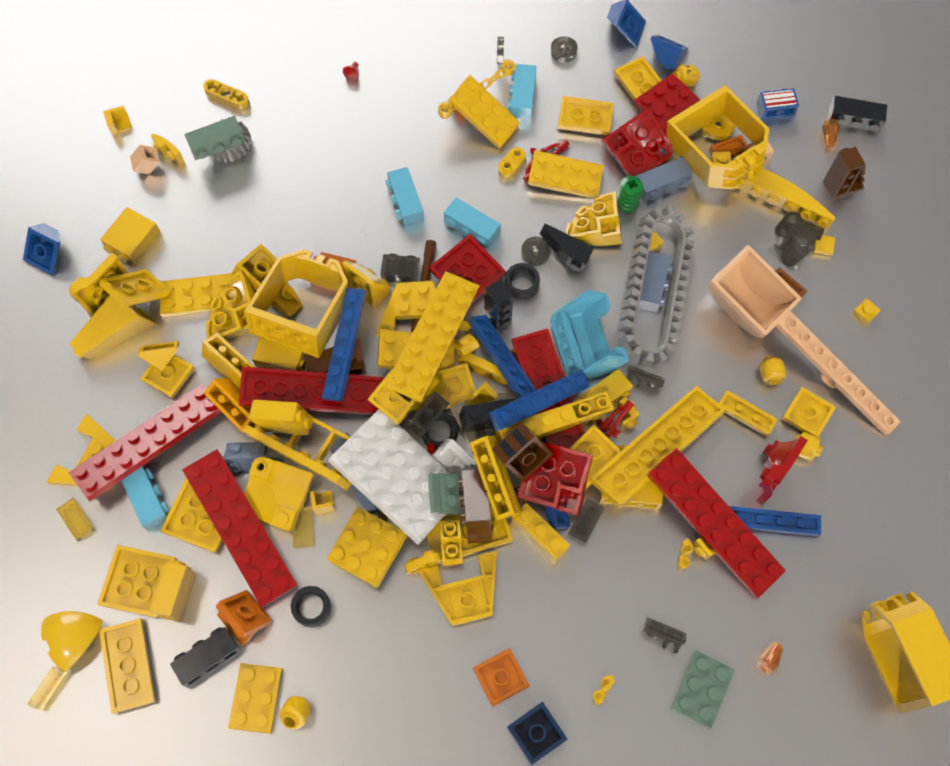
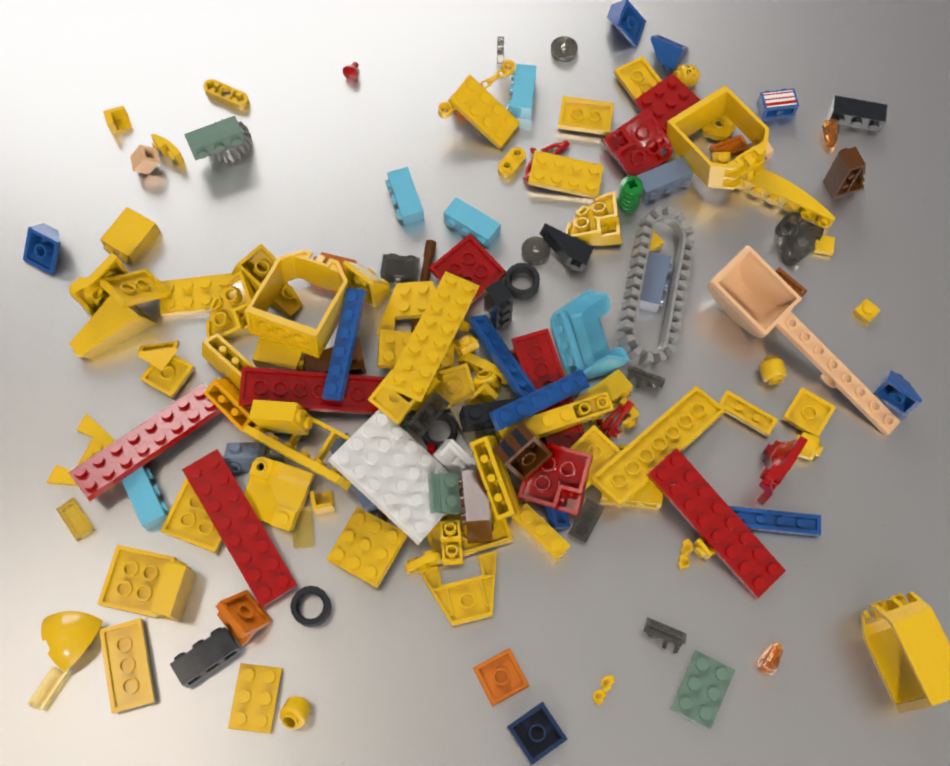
(489, 377): none -> yellow head
(898, 393): none -> blue slope

